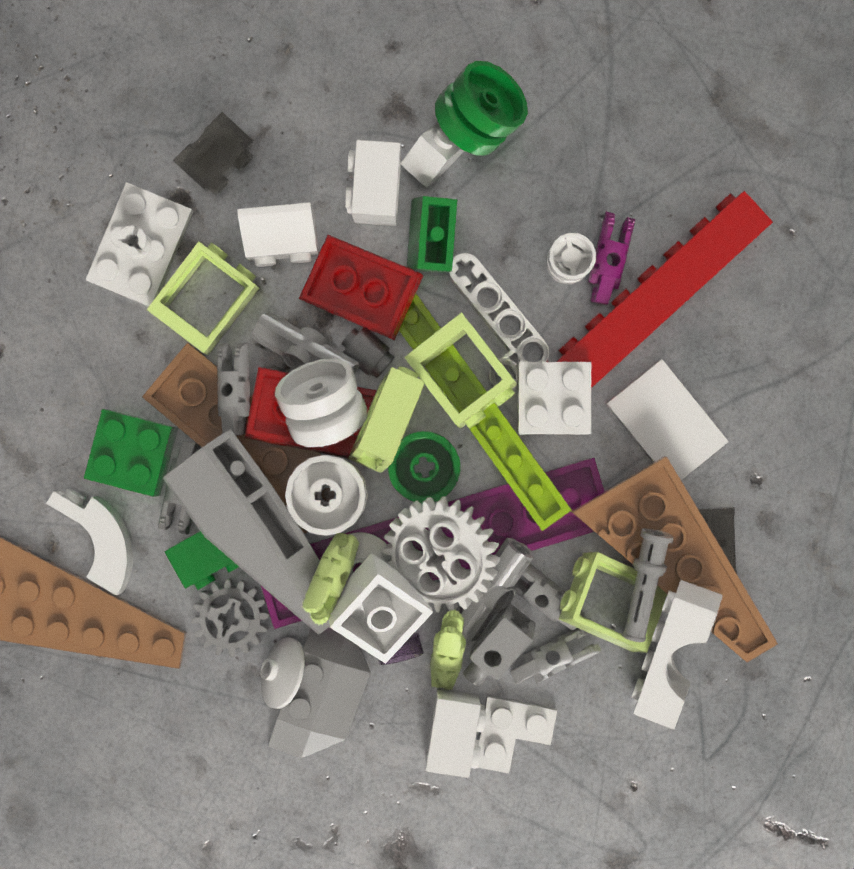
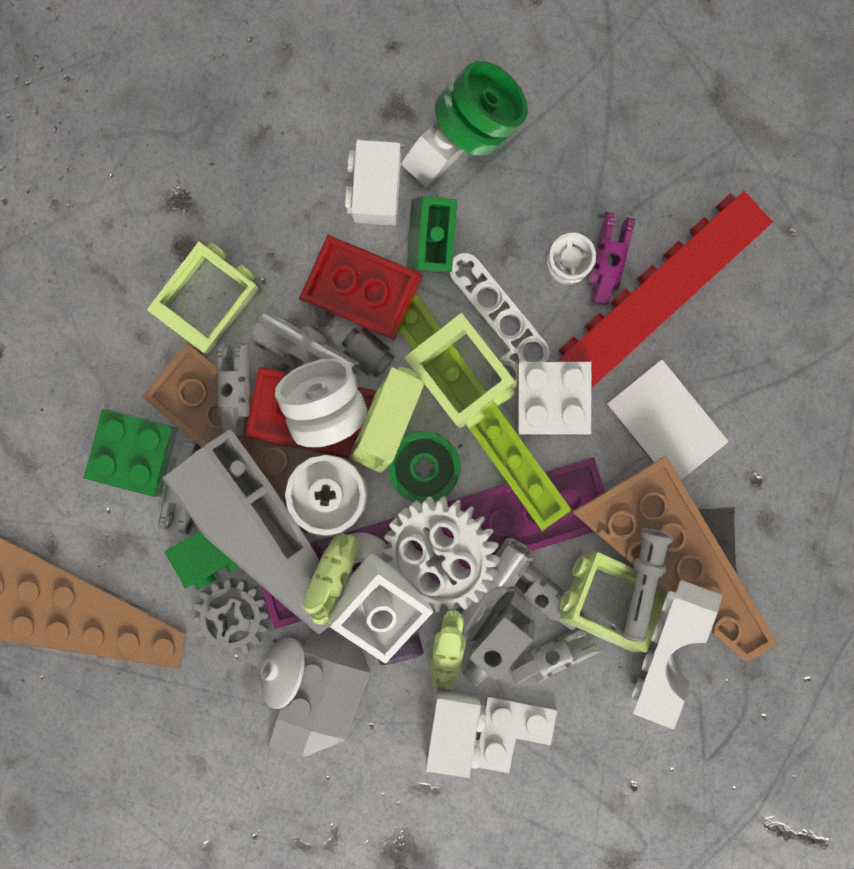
(109, 535): white arch -> none
(139, 244): white plate -> none
(216, 154): clear smoke cylinder -> none
(279, 233): white slope -> none

